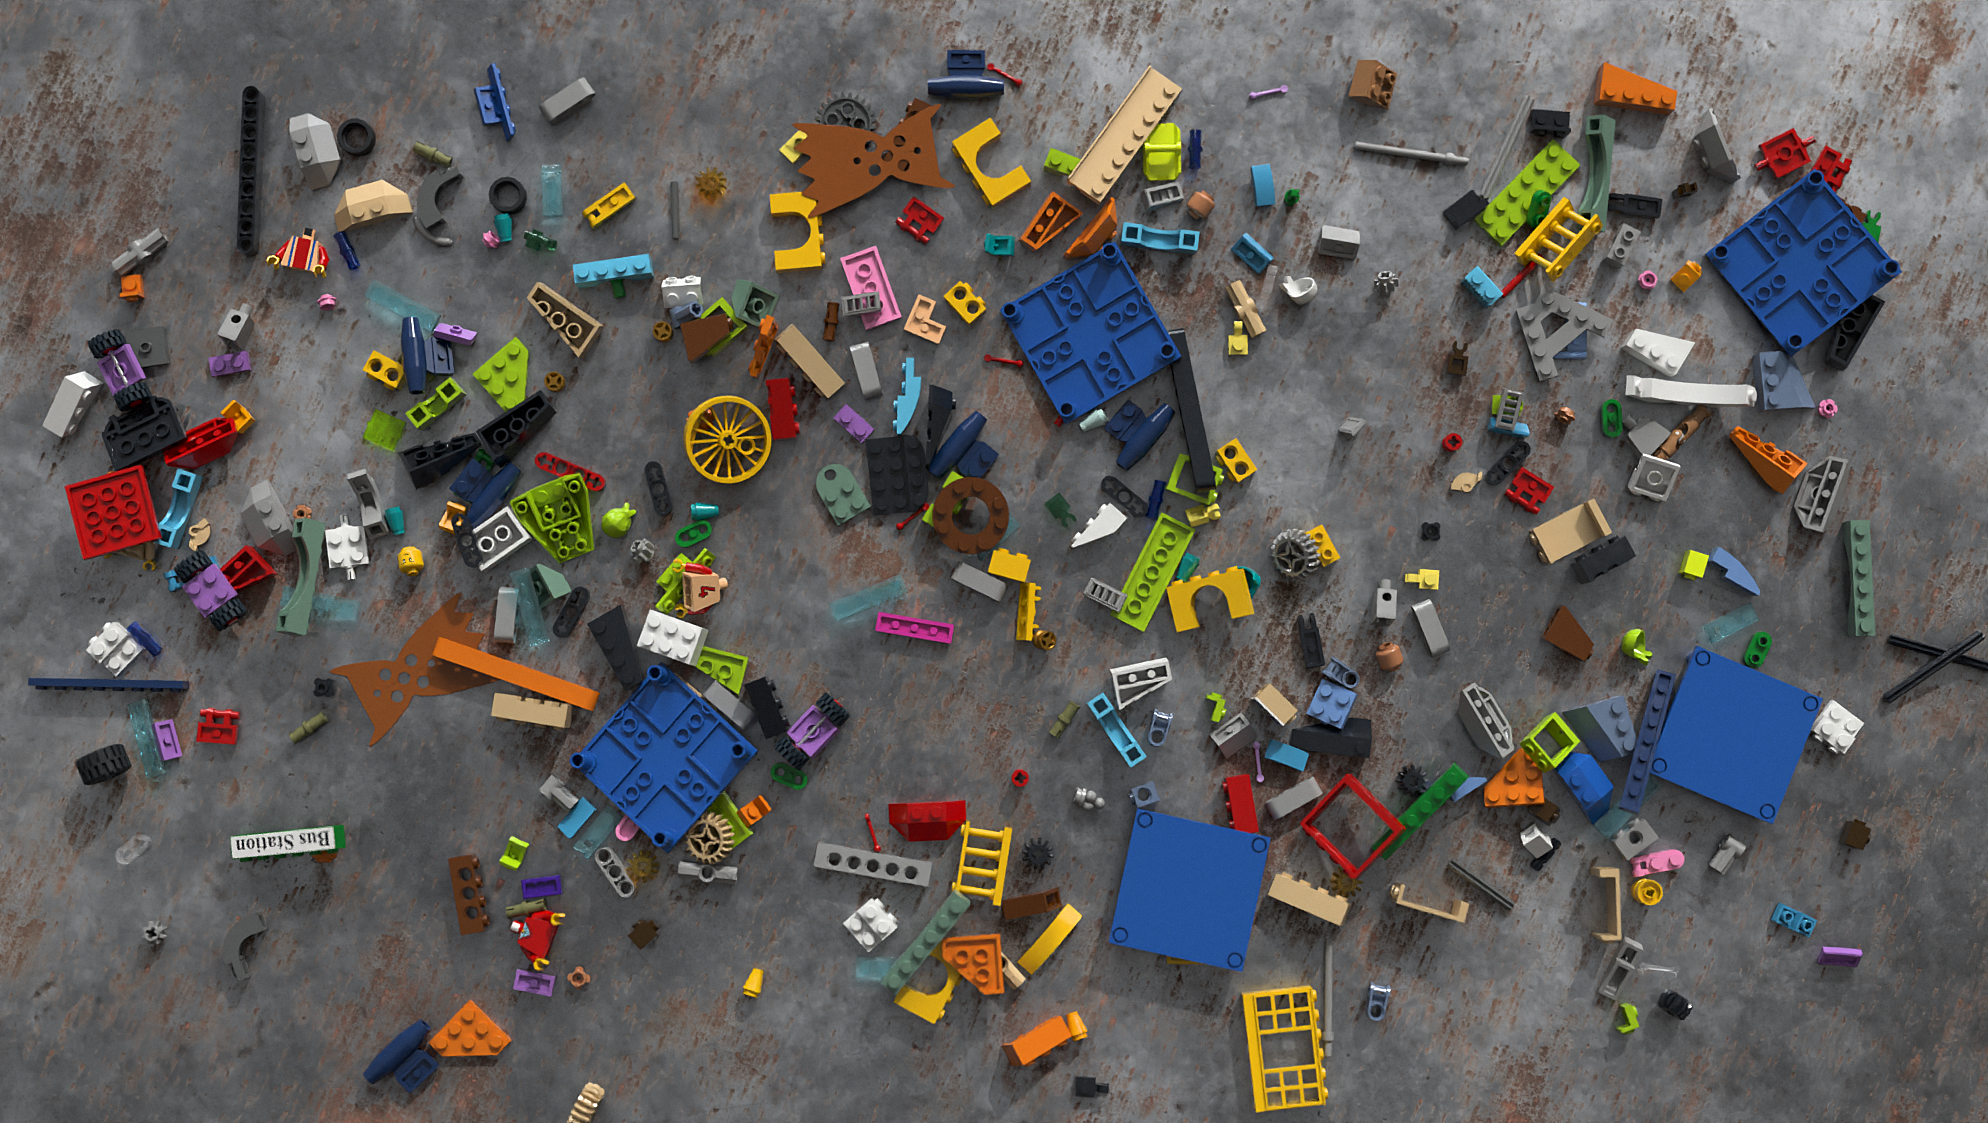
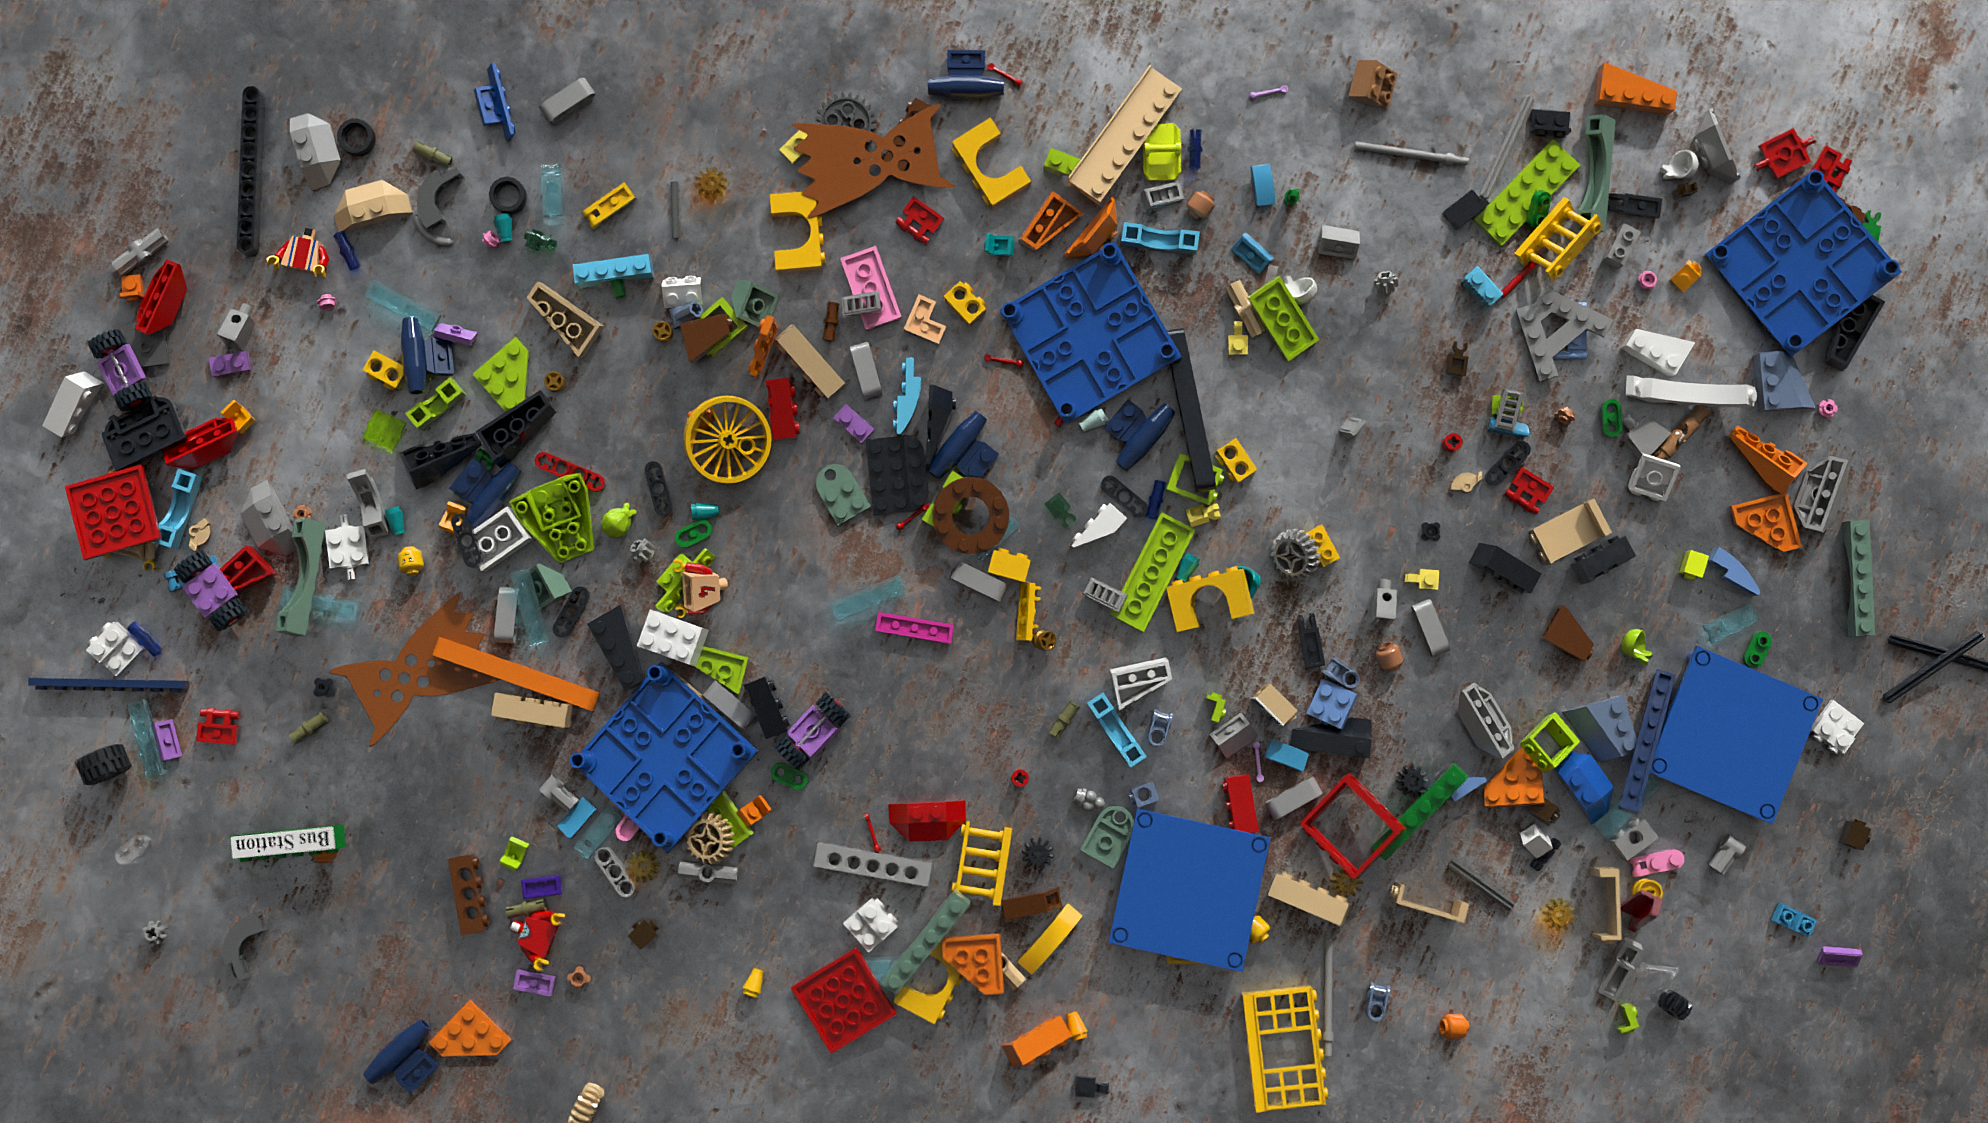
(162, 298): none -> red wedge
(843, 1000): none -> red plate
(1108, 837): none -> sand green plate
(1259, 930): none -> yellow head
(1283, 318): none -> lime plate
(1453, 1026): none -> orange head
(1505, 568): none -> black wedge
(1560, 921): none -> clear yellow gear
(1642, 908): none -> dark red panel
(1682, 165): none -> white piece
(1769, 521): none -> orange plate

